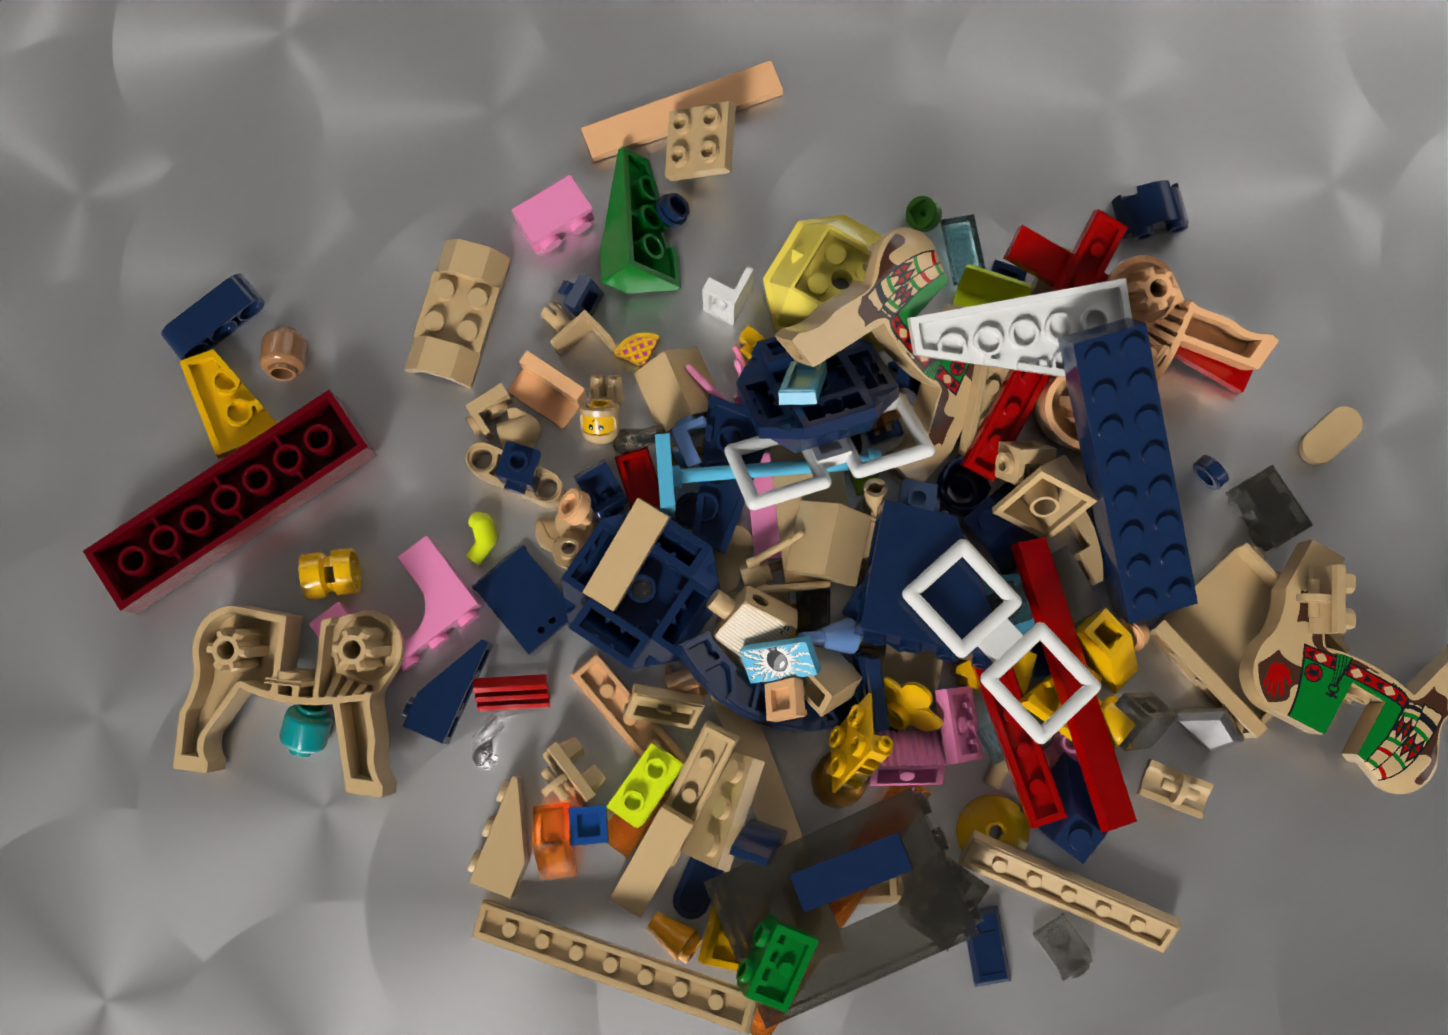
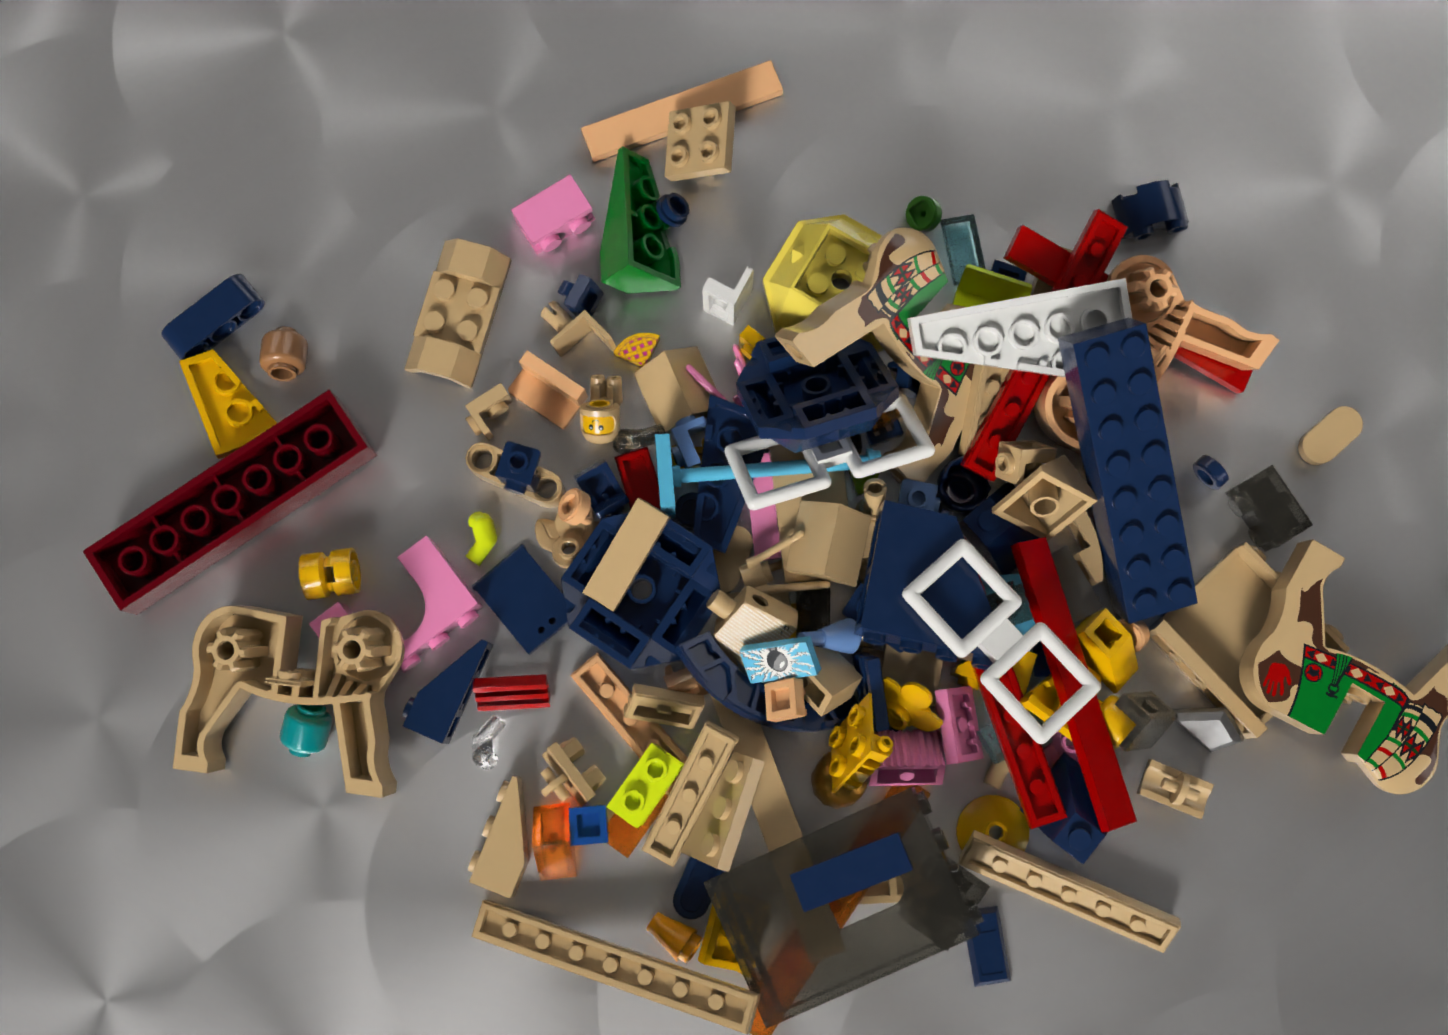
(520, 428): tan piece -> none
(652, 860): tan tile -> none
(758, 842): dark blue slope -> none
(775, 963): green bracket -> none
(802, 384): medium azure tile -> none
(1064, 947): clear smoke bracket -> none
(1328, 599): tan hips -> none

